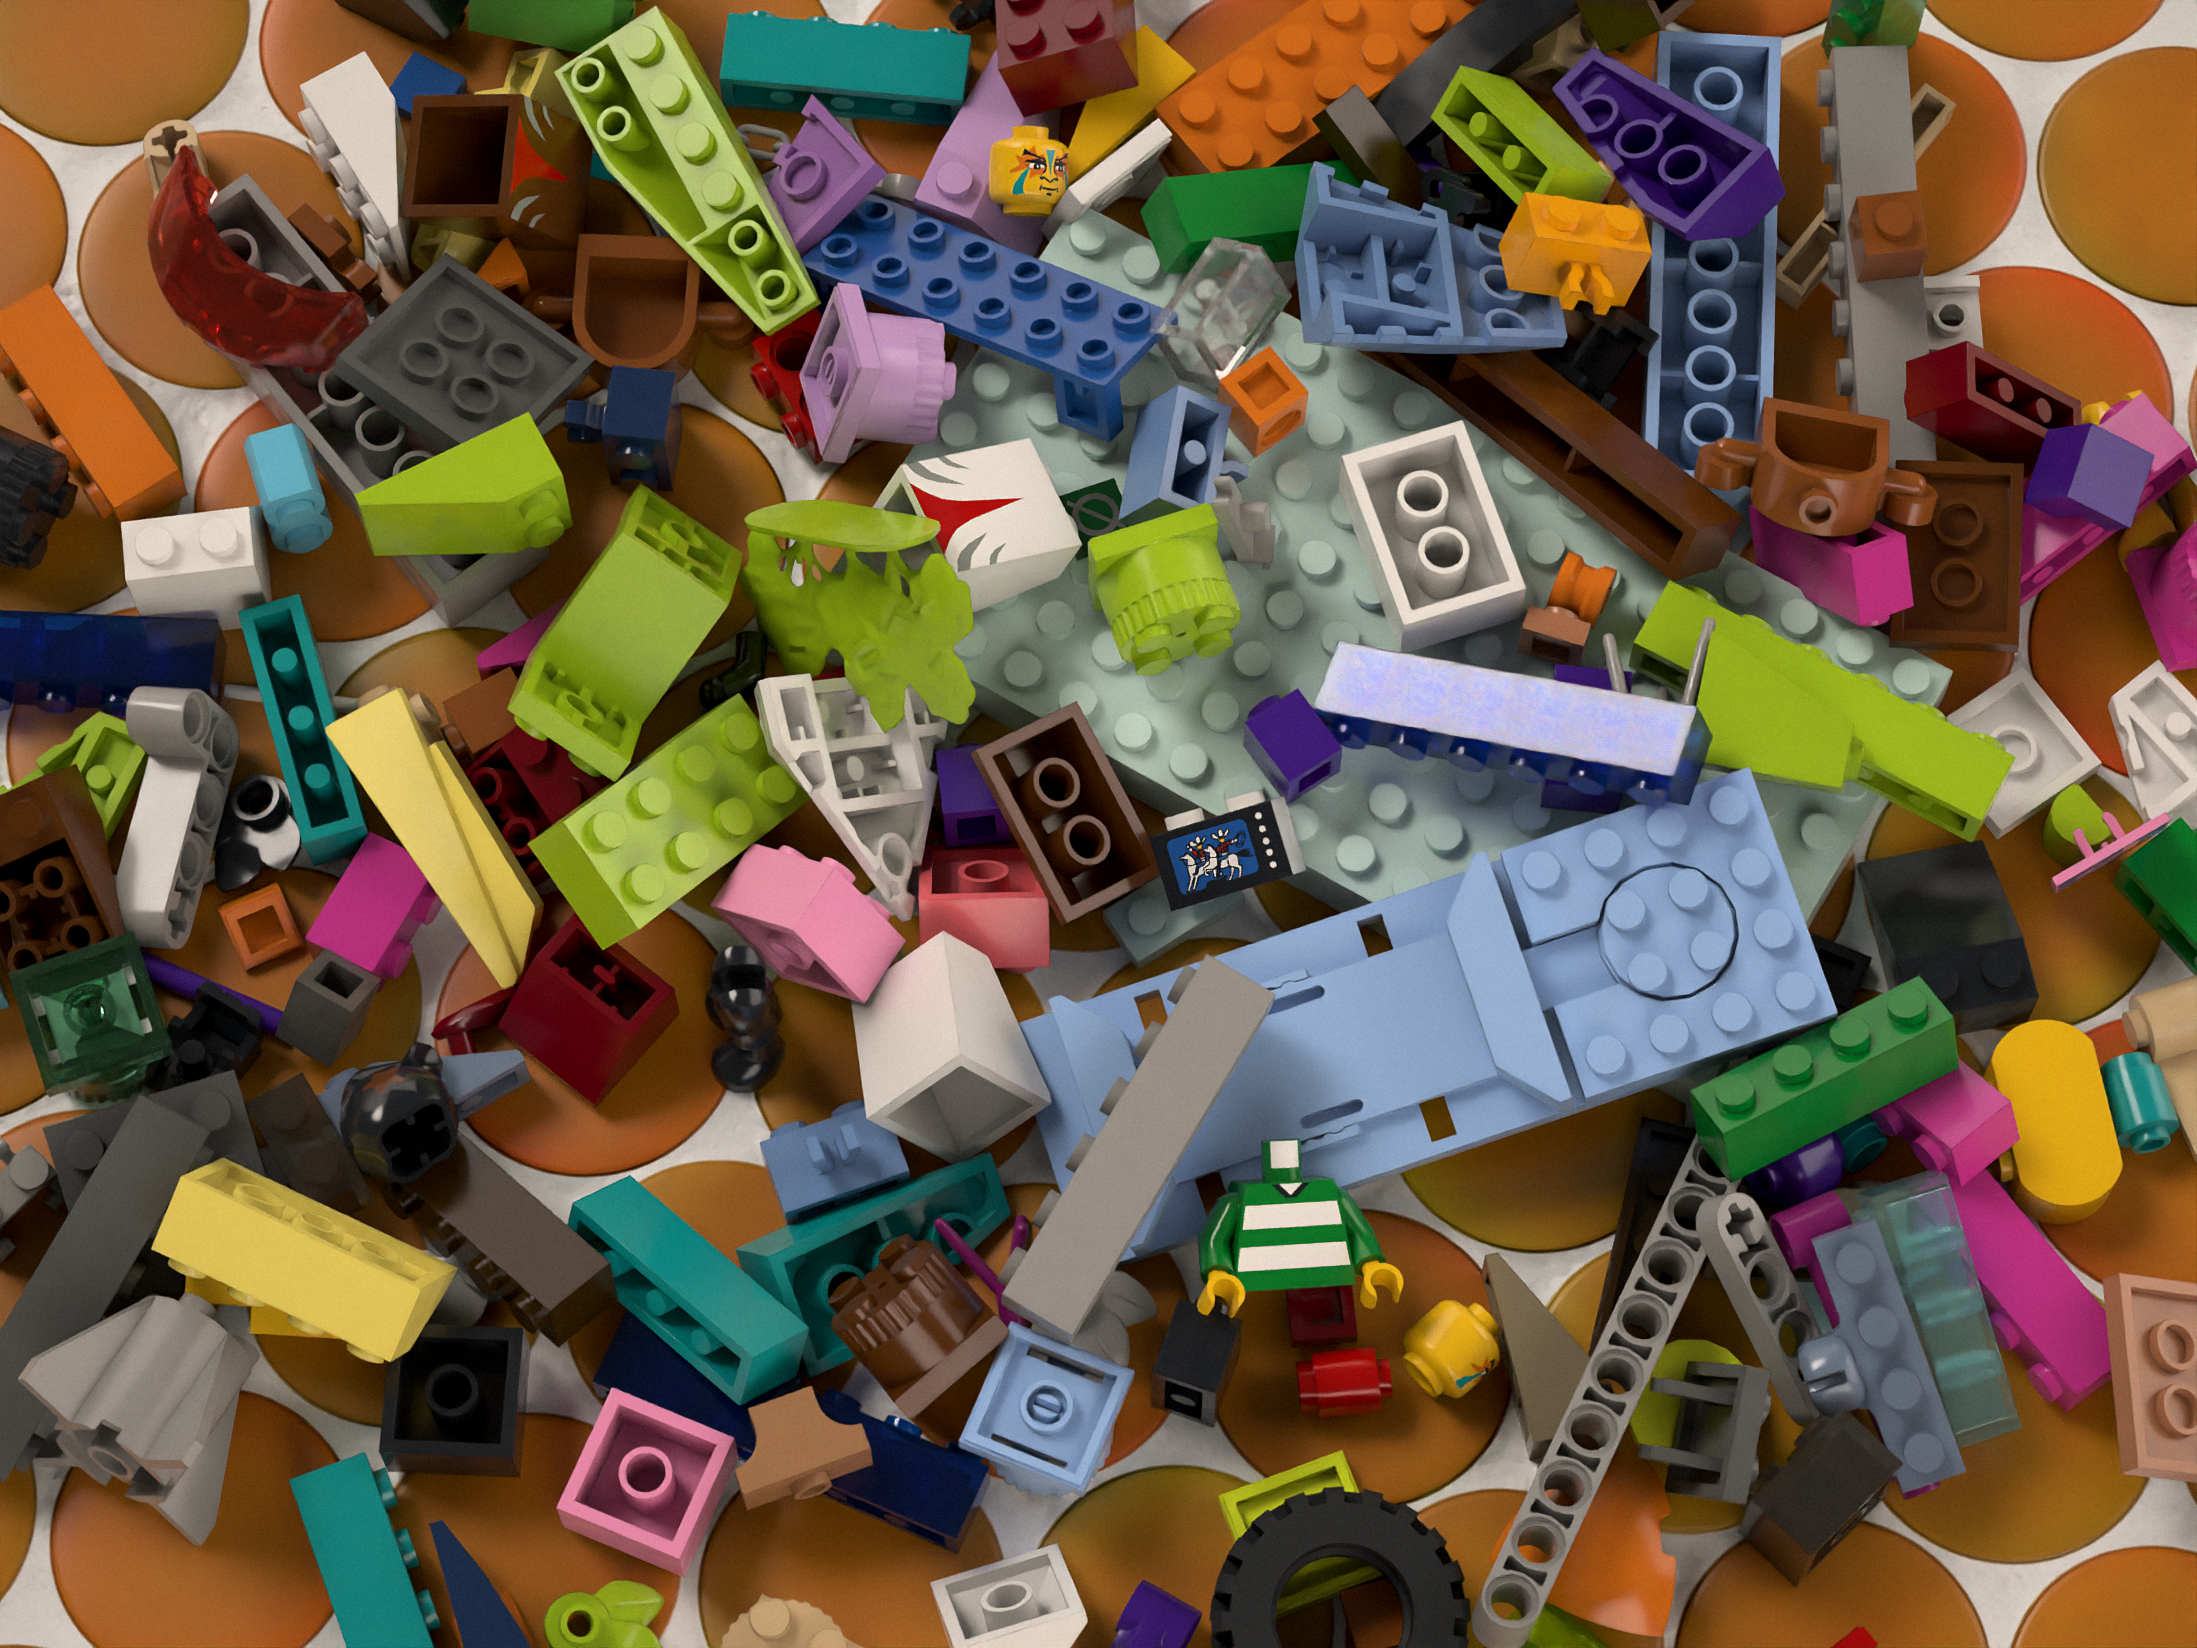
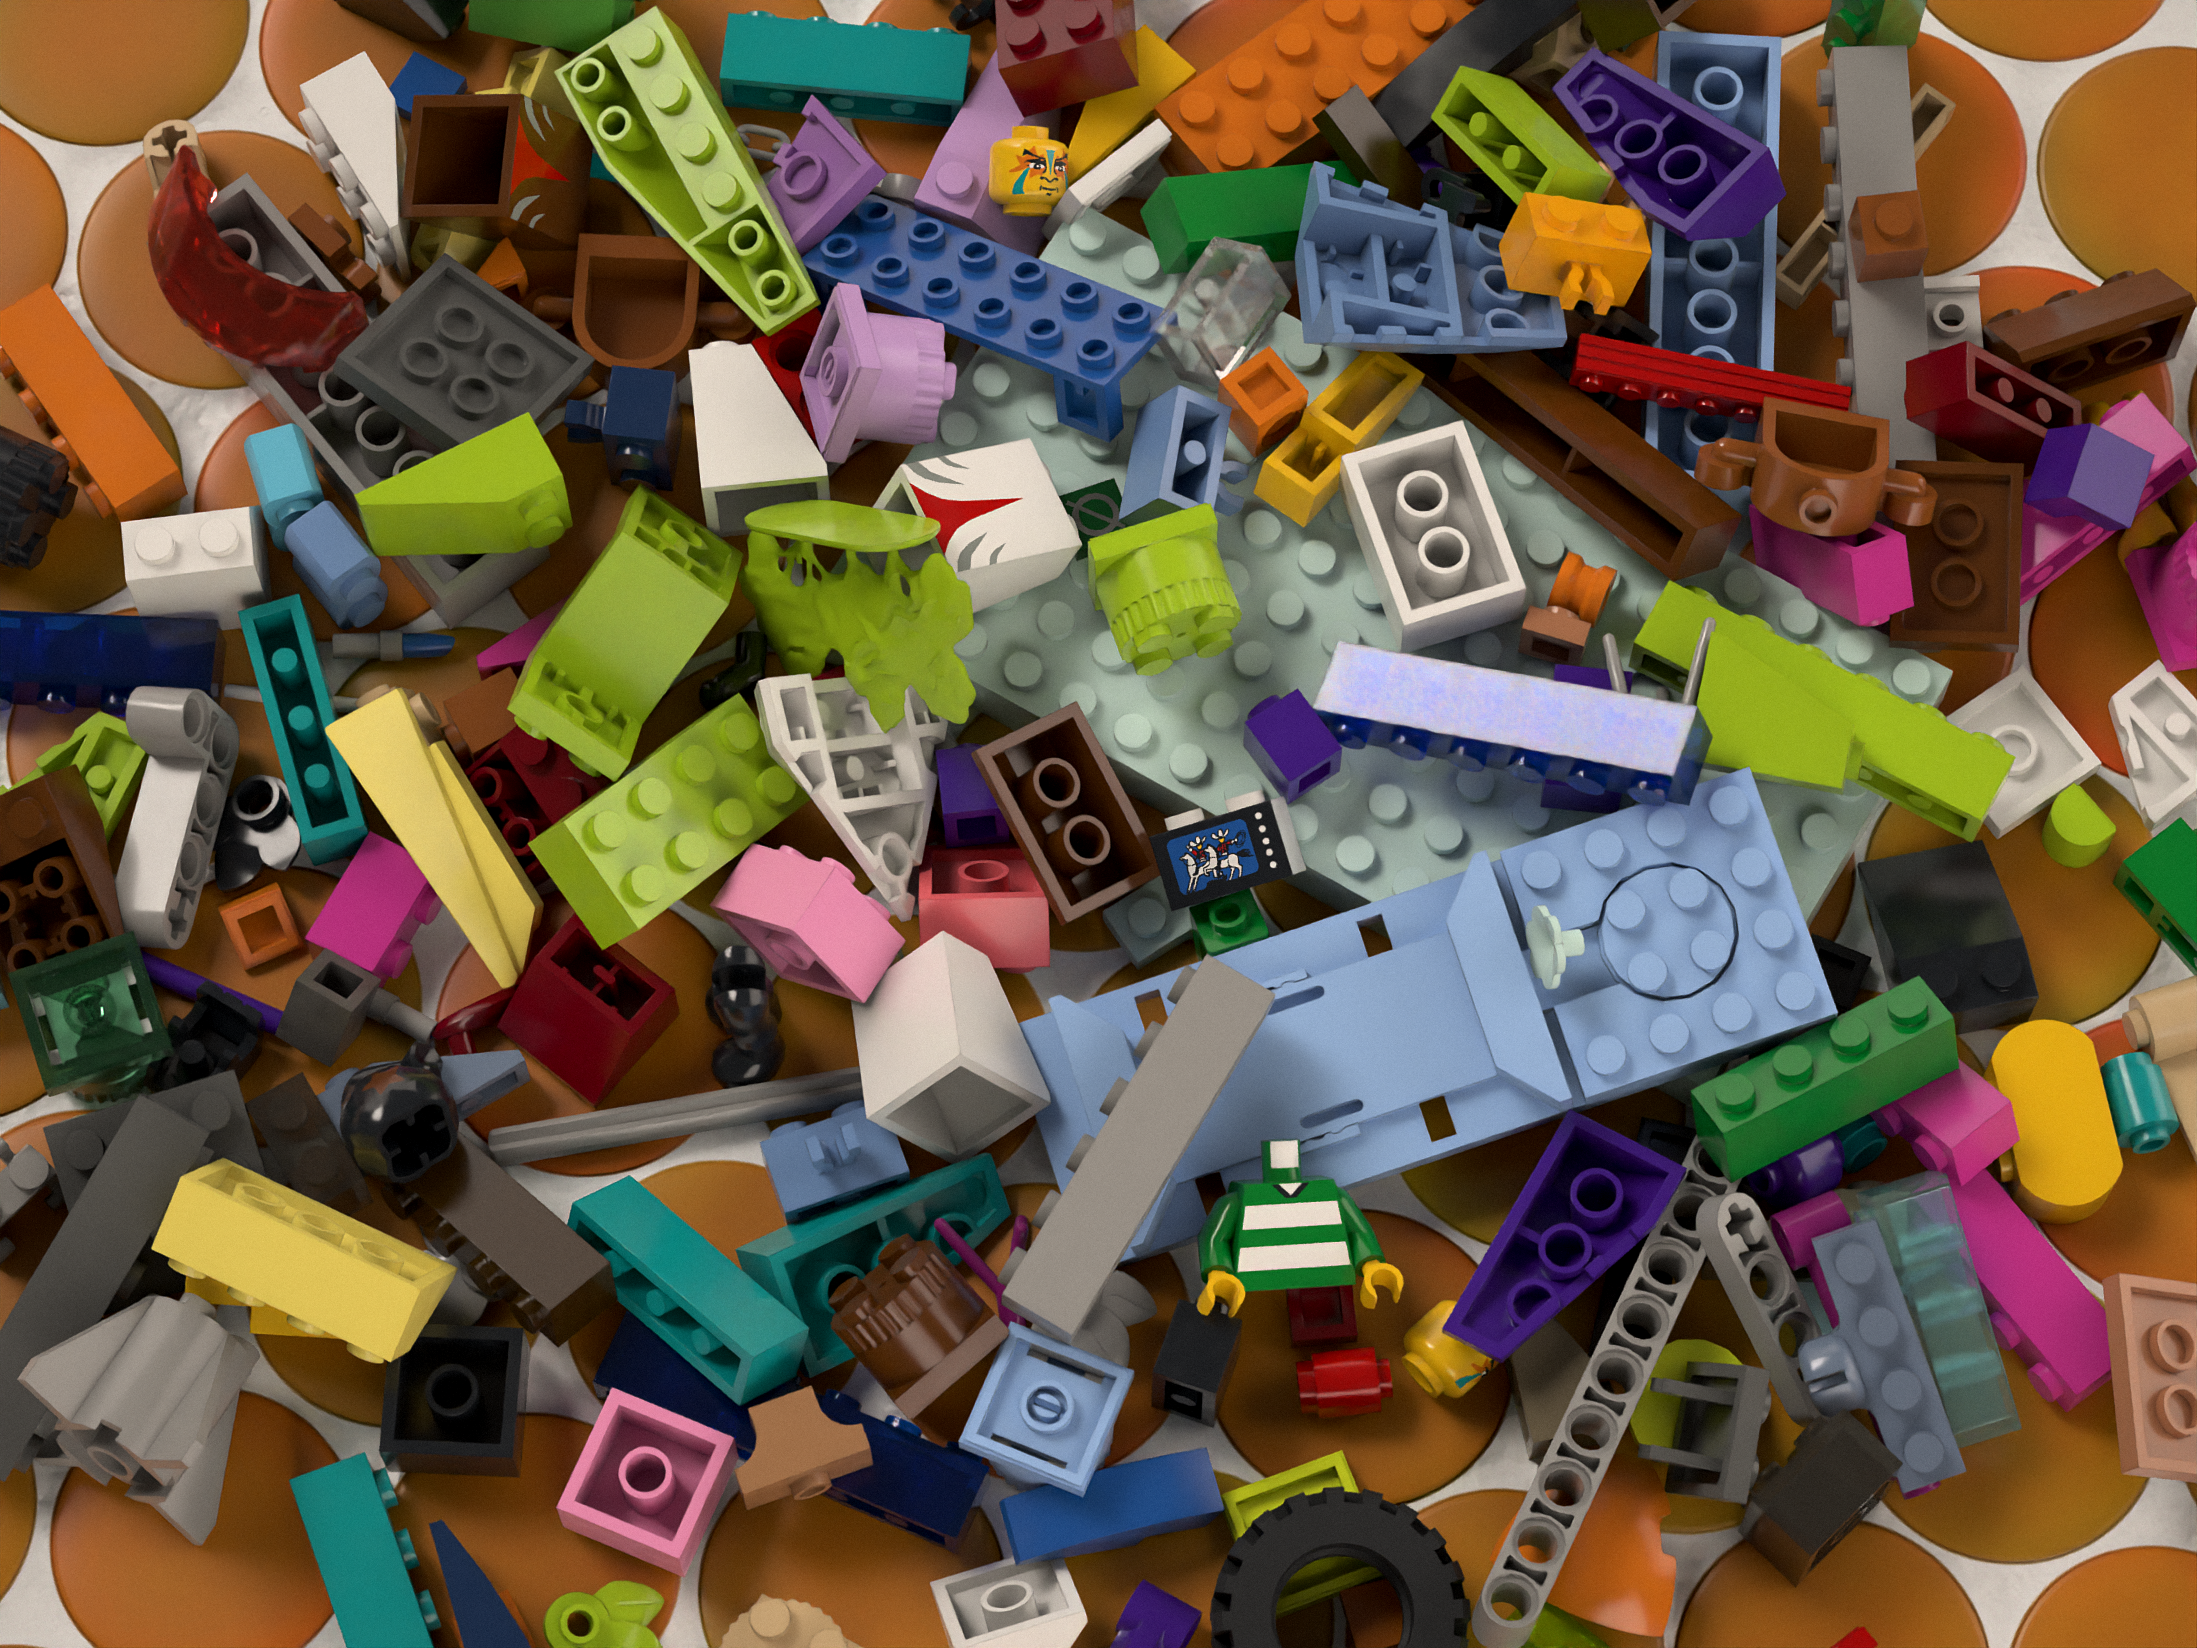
(337, 566): none -> medium blue brick
(389, 1010): none -> light grey piece
(391, 645): none -> light grey piece
(675, 1117): none -> light grey axle
(748, 439): none -> white slope
(1116, 1510): none -> blue slope
(1226, 924): none -> green bracket
(1244, 523): light grey piece -> none
(1340, 421): none -> yellow slope
(1550, 946): none -> light aqua plant
(1568, 1226): none -> dark purple wedge
(1692, 380): none -> red piece
(2095, 333): none -> reddish brown slope
(2107, 853): bright pink piece -> none

